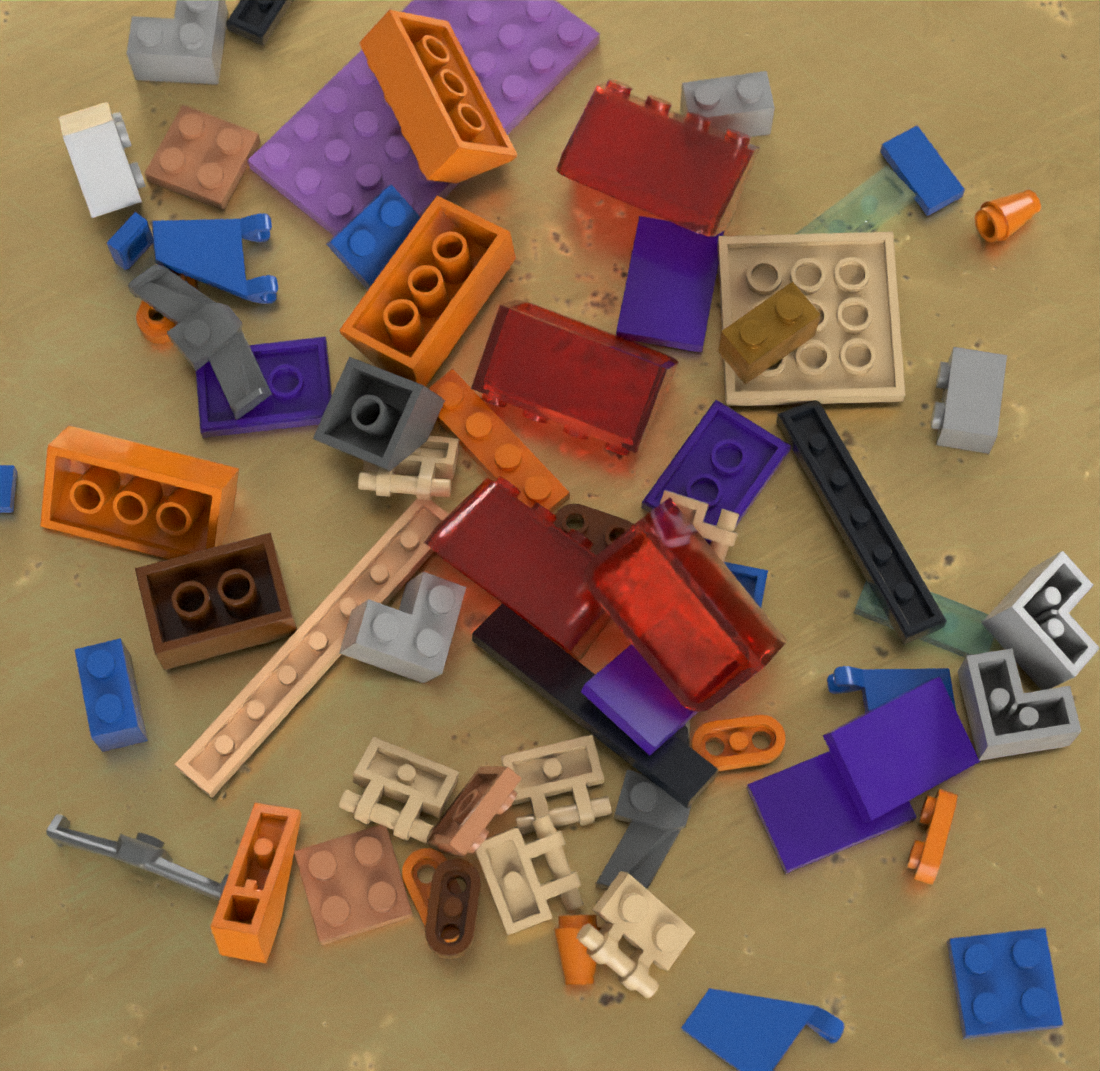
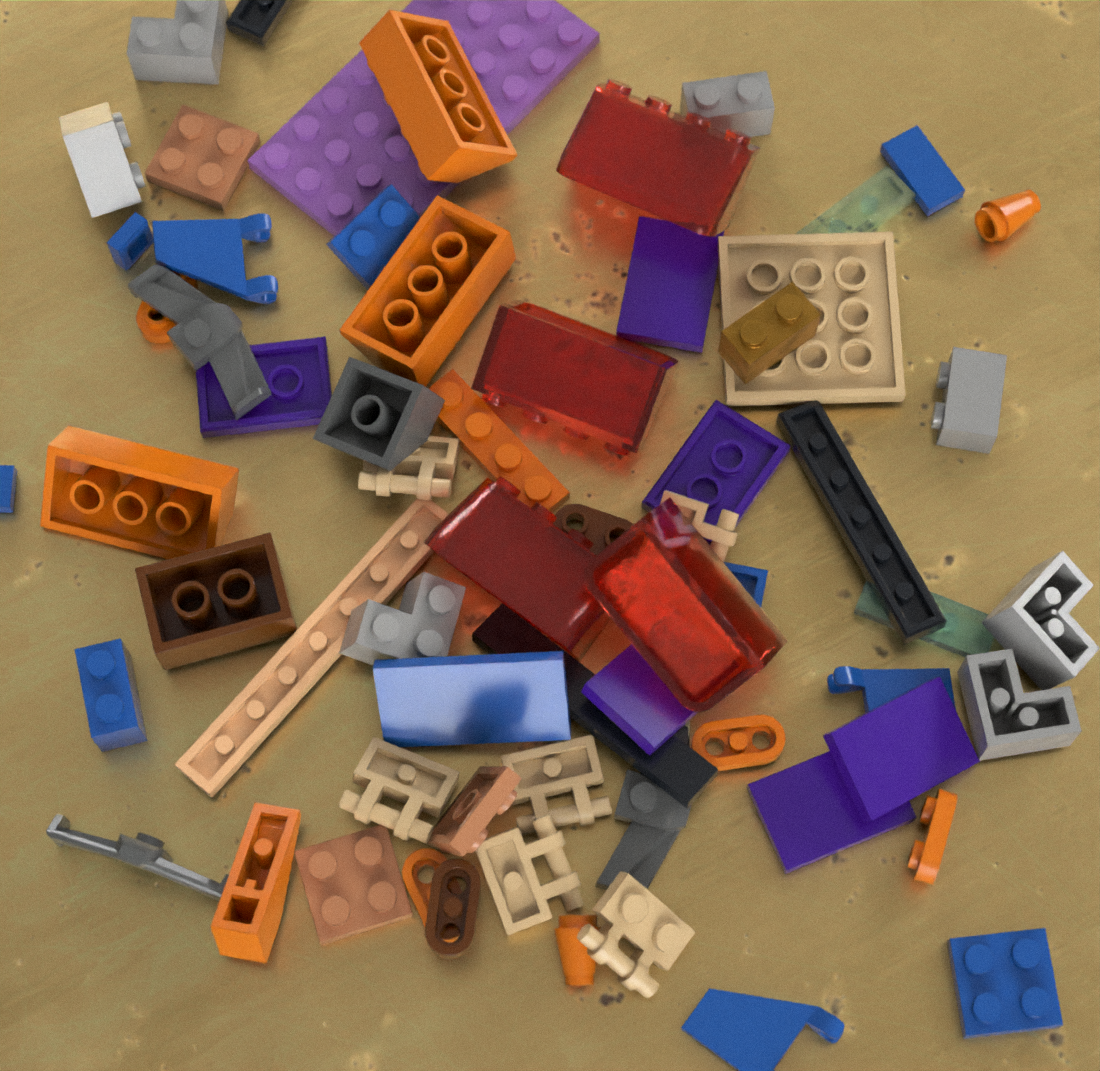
(473, 699): none -> tile

